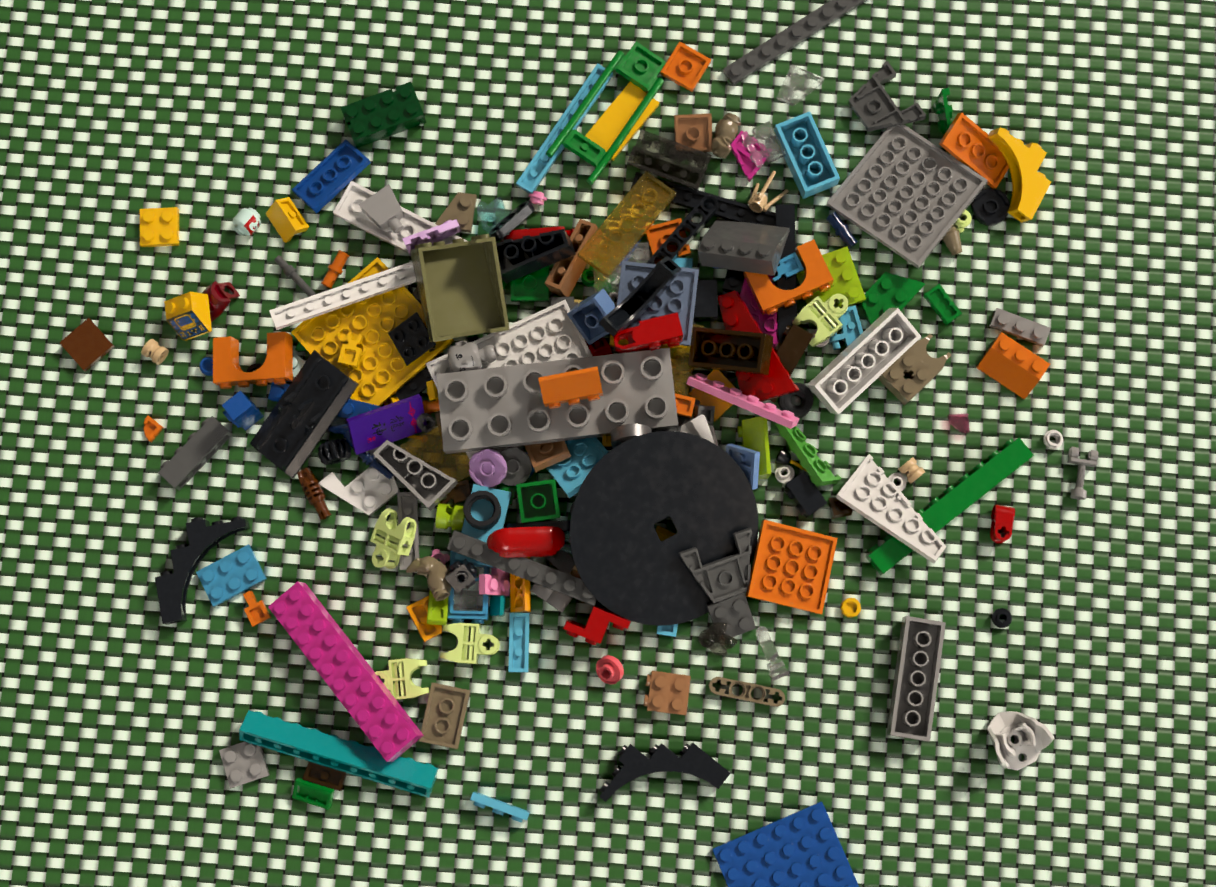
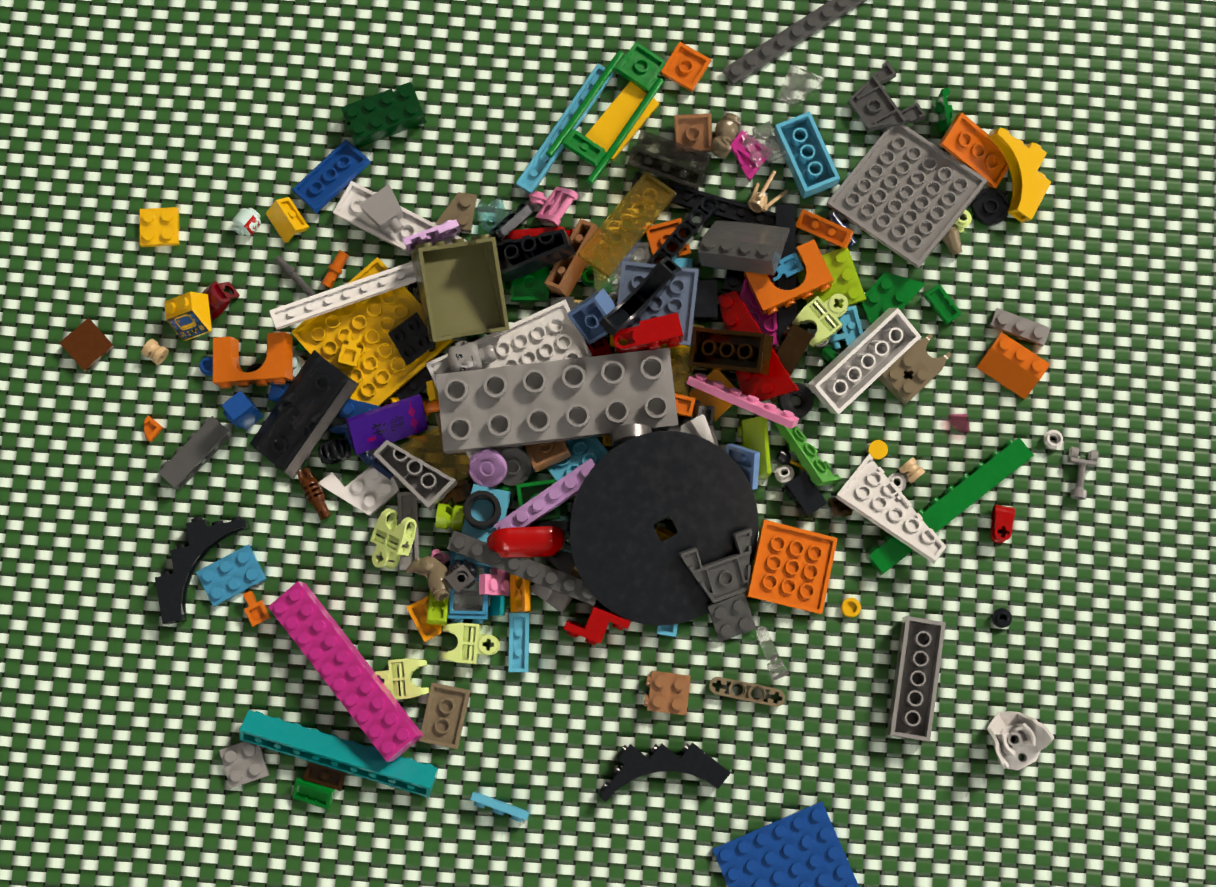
(429, 426): dark grey bush -> none
(547, 499): none -> lavender plate
(556, 205): none -> bright pink plate
(571, 387): orange slope -> none
(609, 669): coral plate -> none
(718, 640): clear smoke plate -> none
(824, 229): none -> orange plate
(828, 354): none -> green plate
(878, 449): none -> yellow tile

